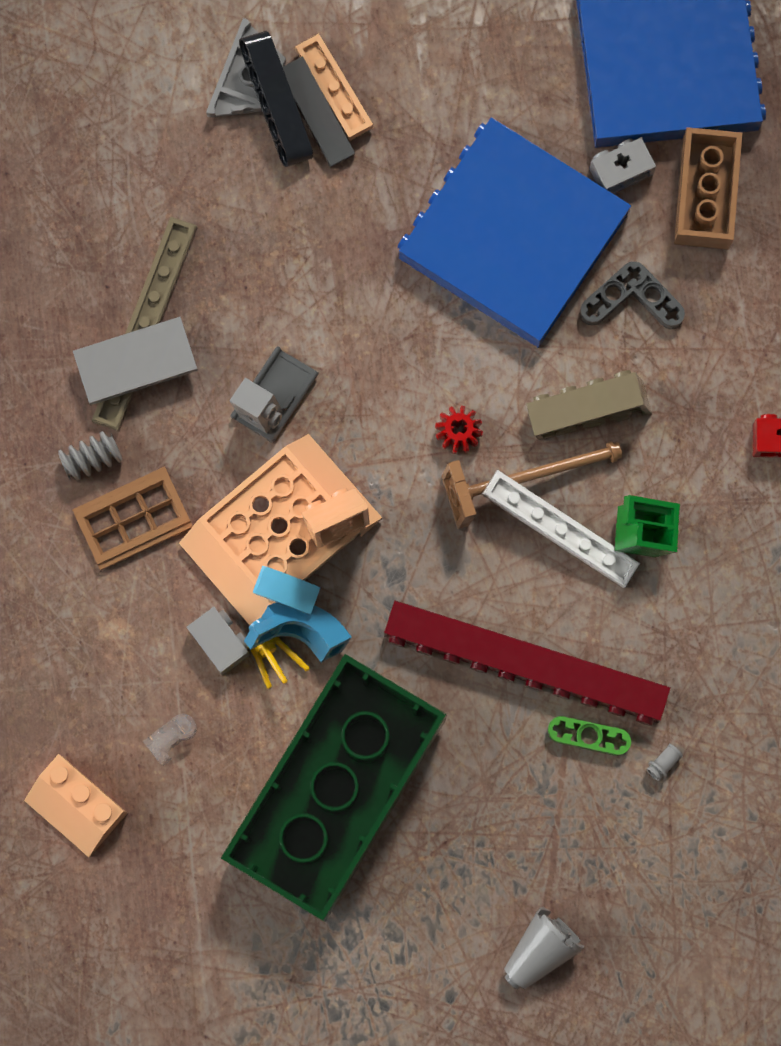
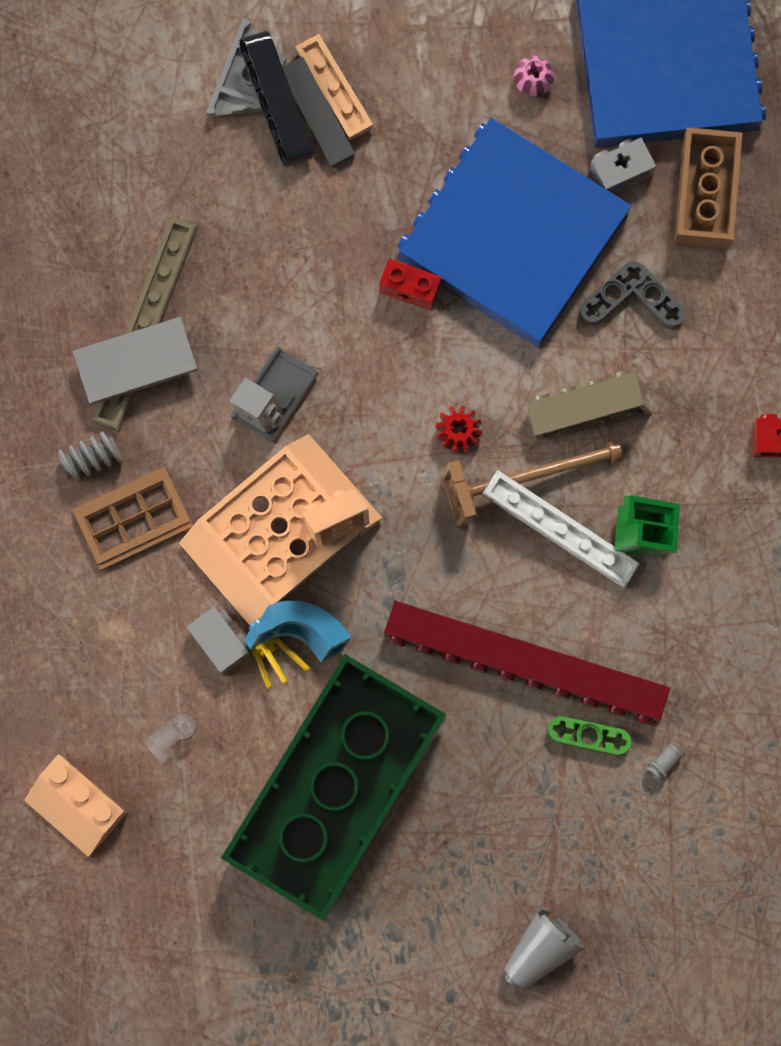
(286, 590): medium azure slope -> none
(410, 284): none -> red brick
(542, 76): none -> bright pink piece

